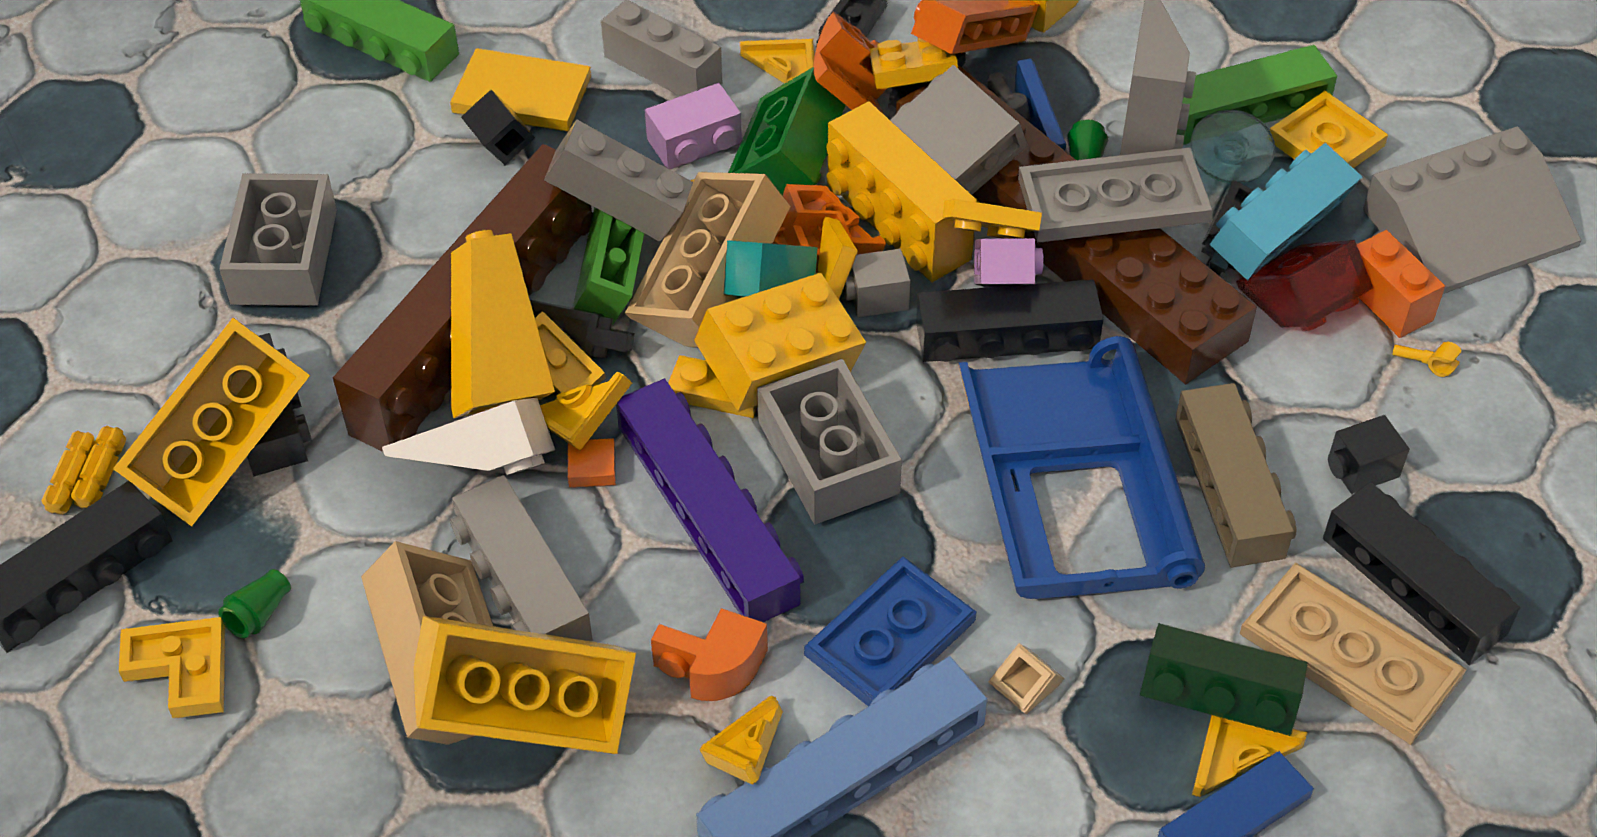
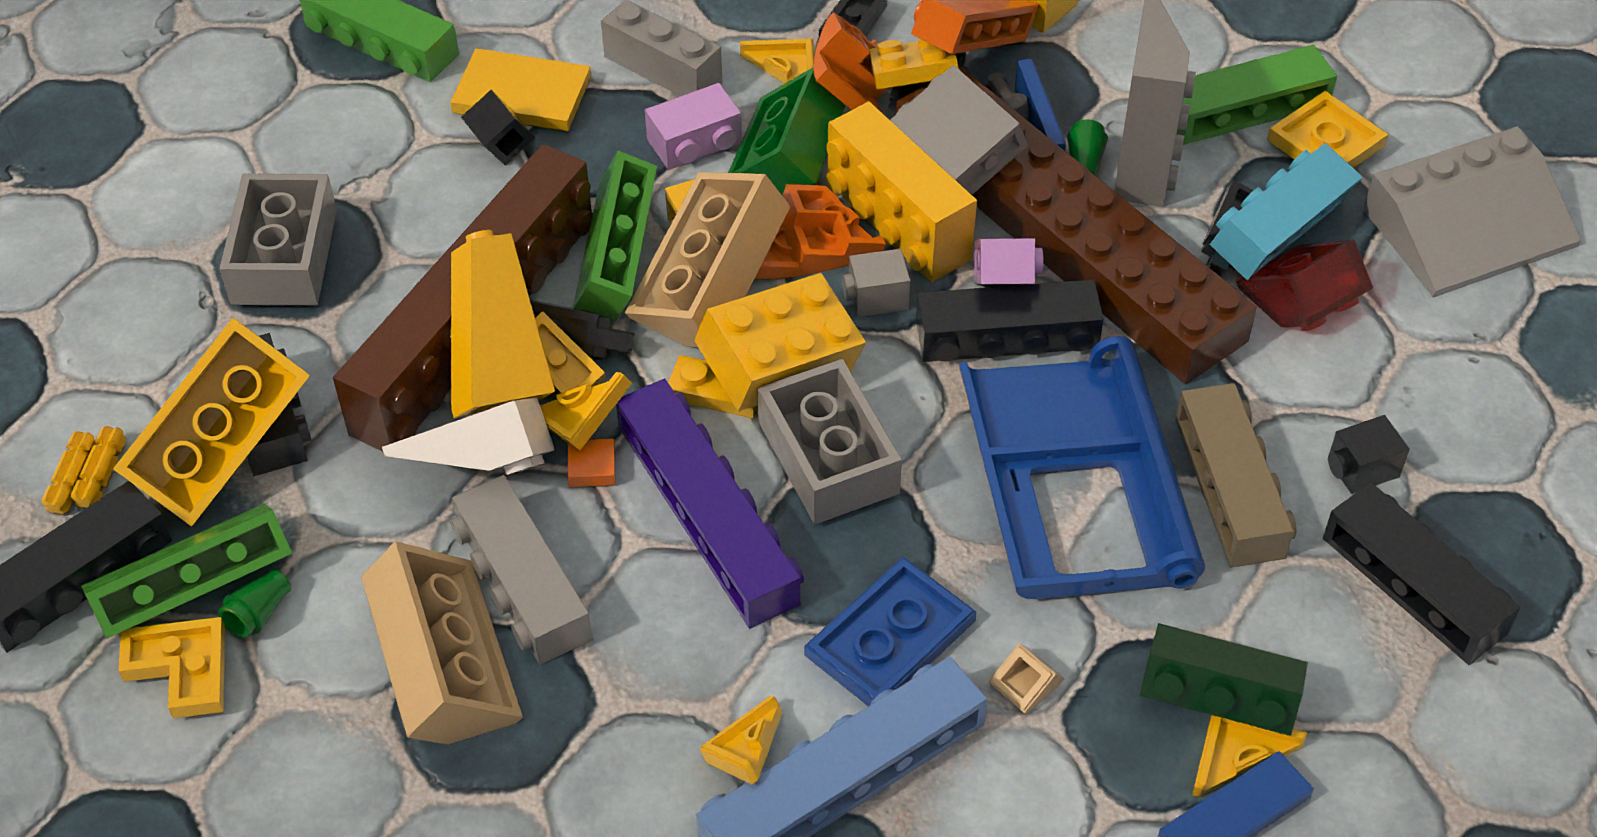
(186, 570): none -> bright green brick
(520, 685): yellow slope -> none
(618, 180): light grey brick -> none
(715, 665): orange brick -> none
(762, 266): teal brick -> none
(835, 255): yellow tile -> none
(1000, 220): yellow plate -> none
(1115, 194): light grey plate -> none
(1235, 133): clear light blue dish -> none
(1354, 652): tan tile -> none
(1403, 289): orange brick -> none
(1440, 362): yellow hand -> none

